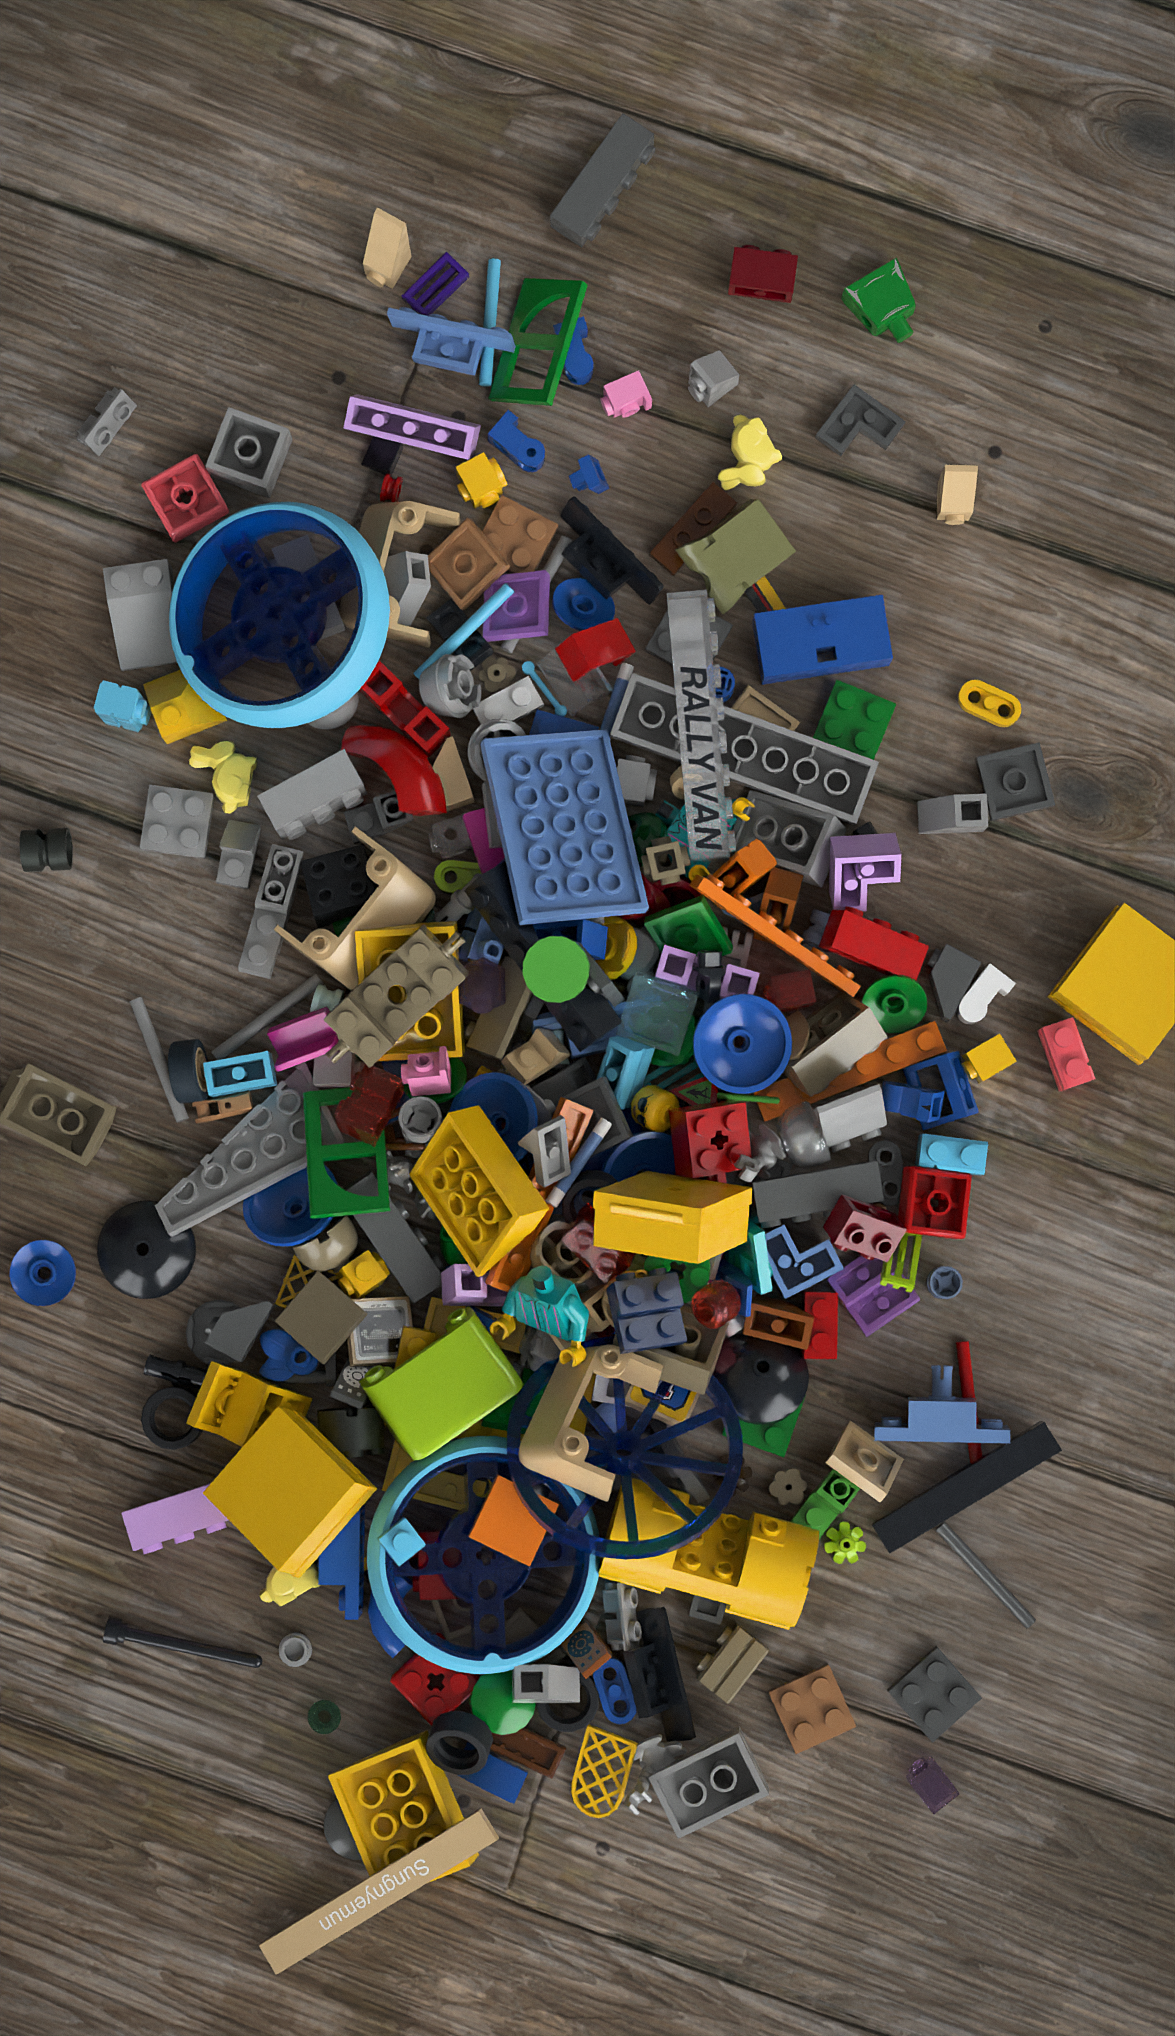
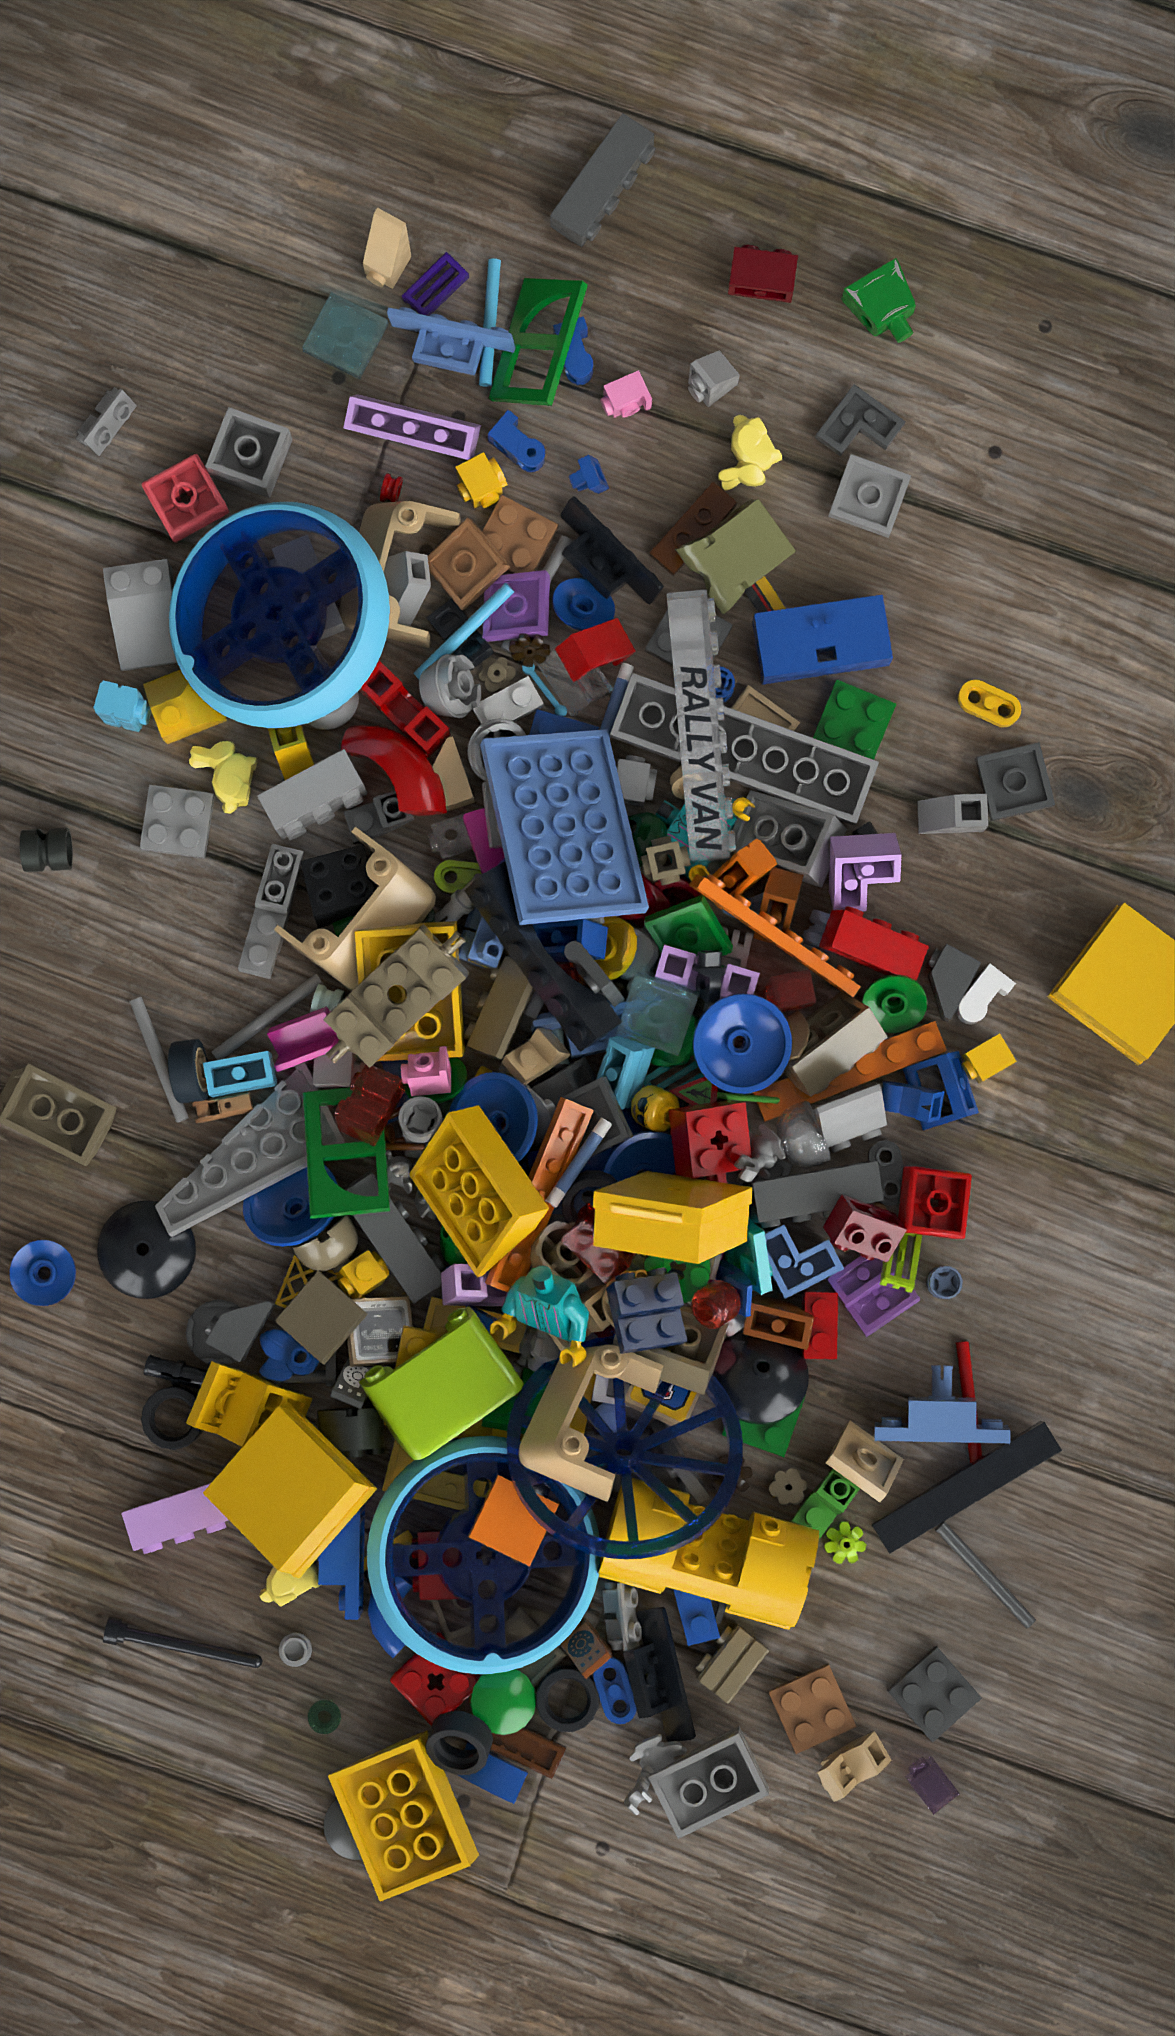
(238, 854): light grey slope -> none
(291, 750): none -> yellow slope
(345, 335): none -> clear light blue plate
(379, 1891): tan tile -> none
(382, 455): black slope -> none
(401, 1541): medium azure plate -> none
(483, 986): brick -> none
(529, 649): none -> dark brown plant
(545, 1684): light grey slope -> none
(549, 1150): light grey slope -> none
(556, 969): bright green tile -> none
(590, 1730): yellow window -> none
(696, 1617): none -> blue plate
(852, 1765): none -> tan brick
(869, 496): none -> light grey plate
(951, 1154): medium azure brick -> none
(956, 493): tan slope -> none
(1066, 1054): coral brick -> none

